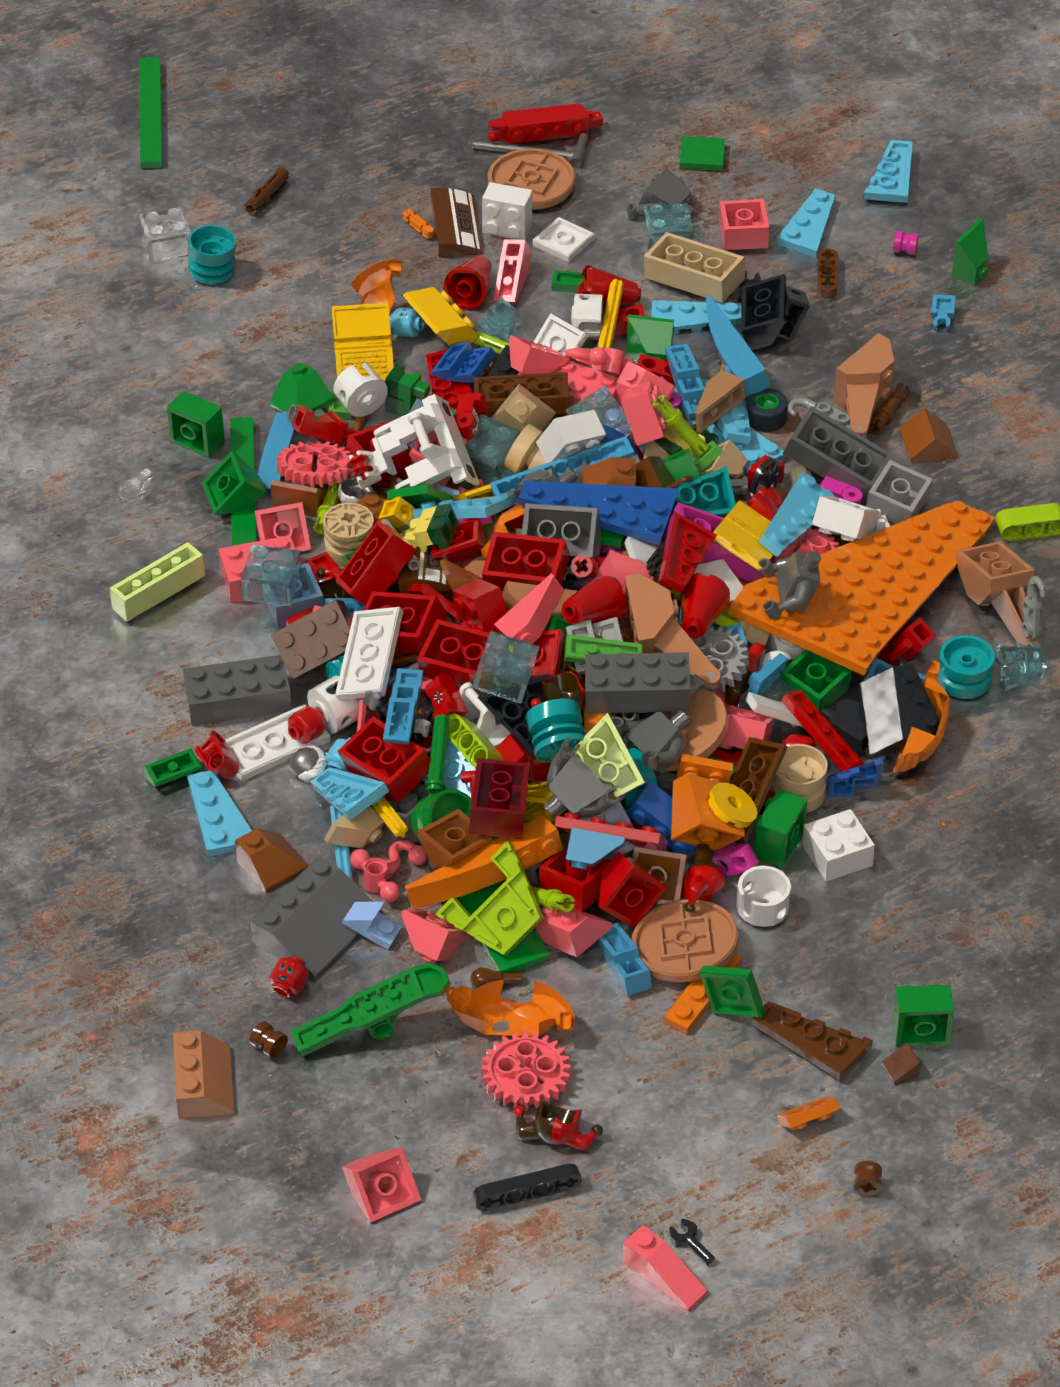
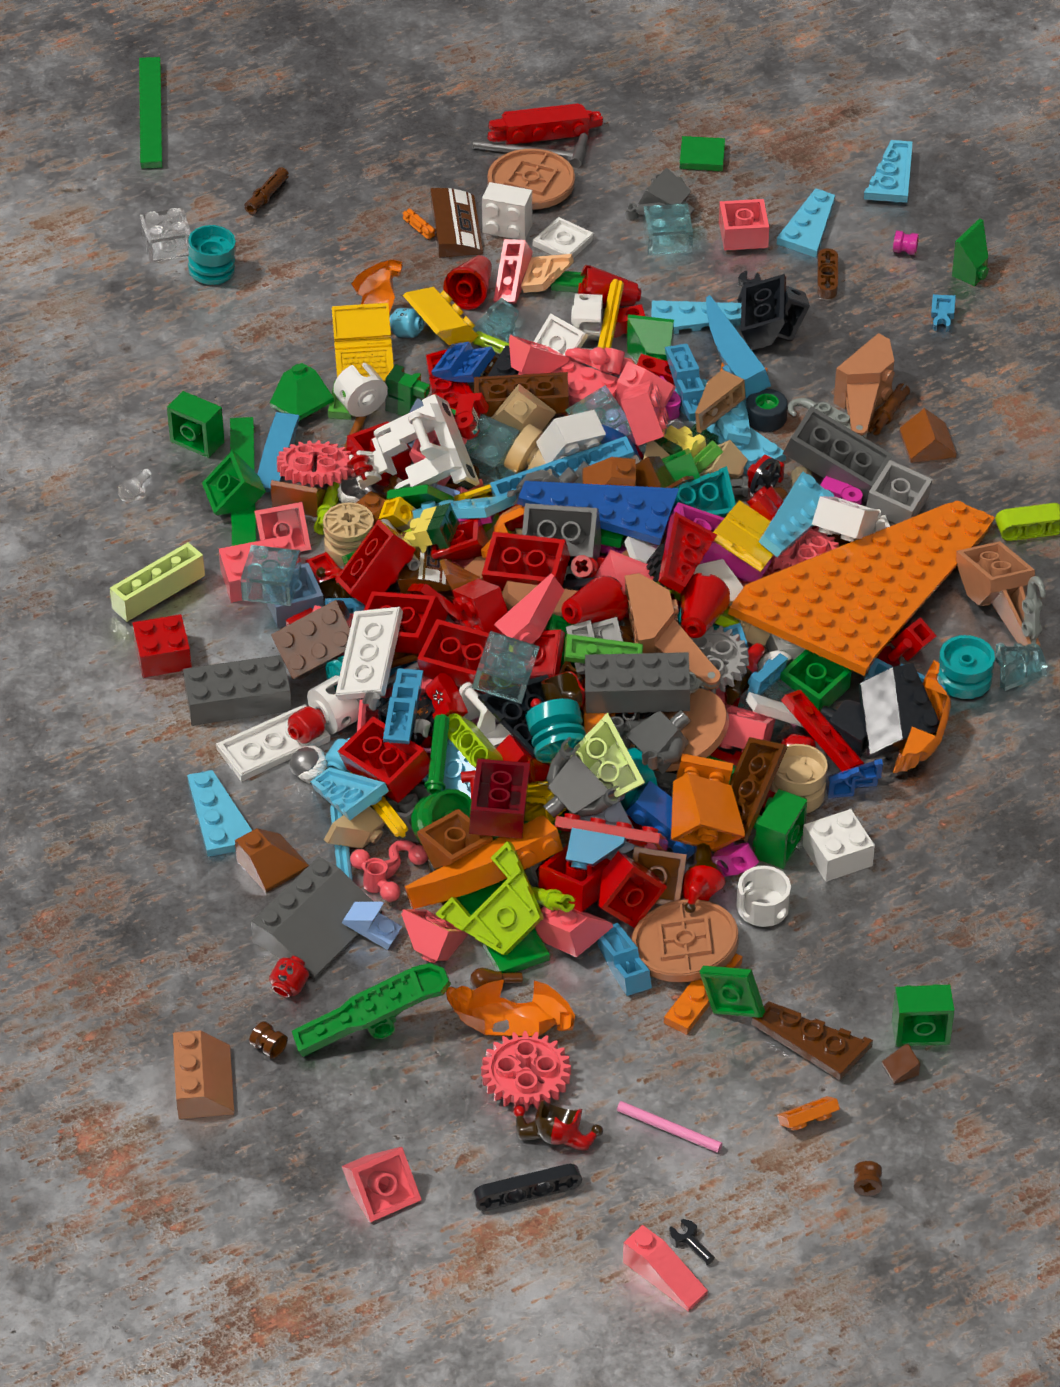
(161, 645): none -> red brick
(172, 767): green slope -> none
(218, 756): red piece -> none
(319, 424): red hips -> none
(544, 271): none -> light nougat wing
(669, 1127): none -> bright pink bar
(674, 418): lime pin -> none
(694, 267): tan brick -> none
(732, 805): yellow tile -> none
(796, 582): dark grey torso -> none

